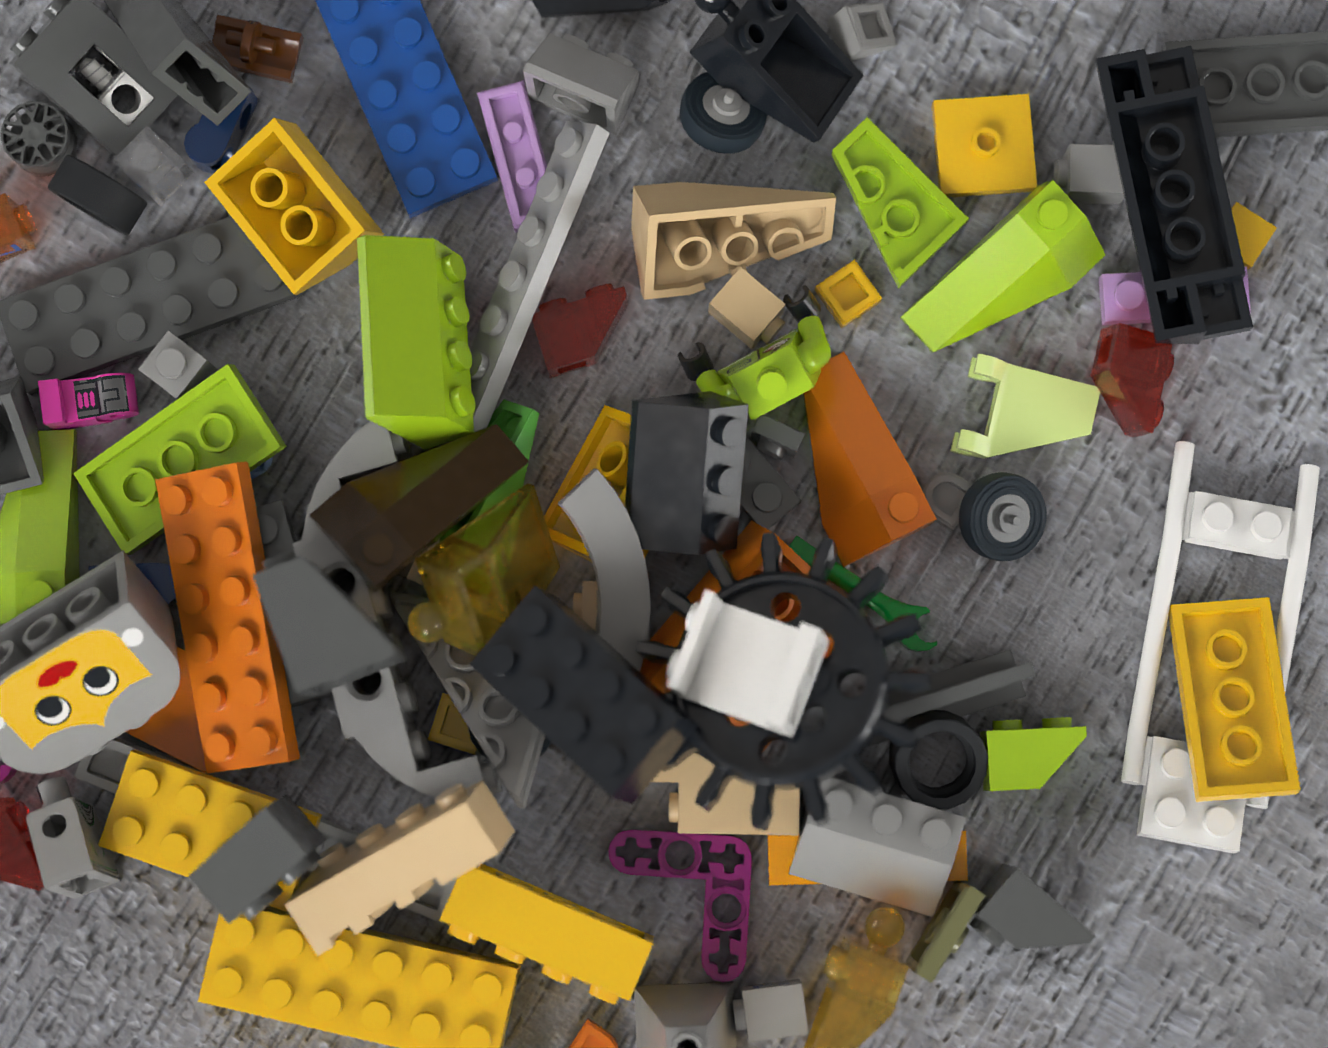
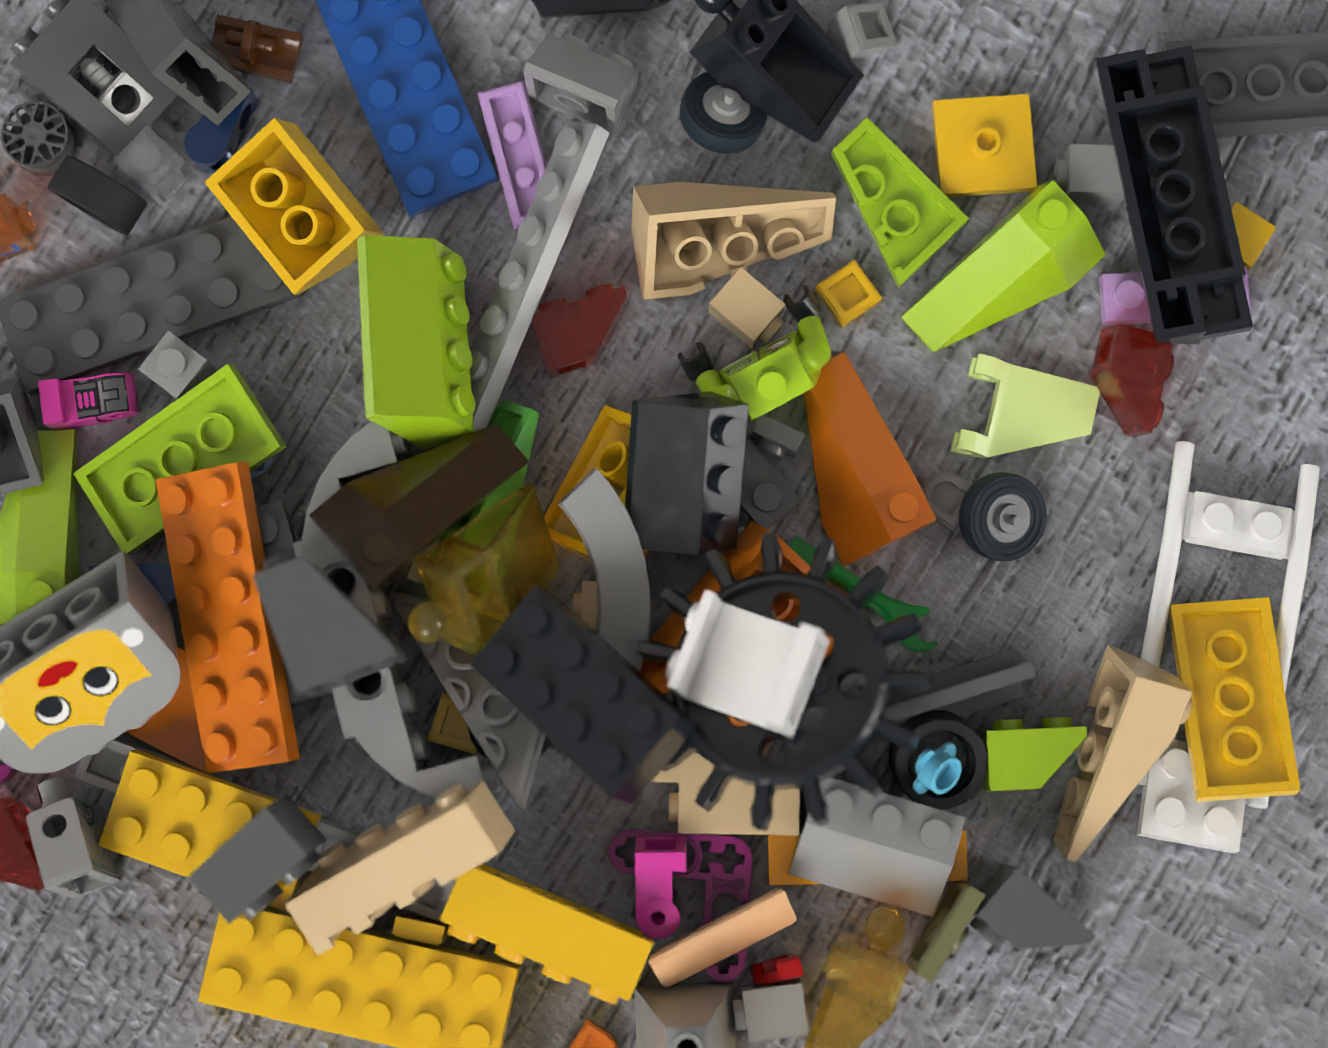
(420, 929): none -> yellow tile
(656, 898): none -> dark pink leg
(722, 937): none -> light nougat slope
(776, 969): none -> red tile
(937, 770): none -> medium azure plate
(1131, 728): none -> tan wedge

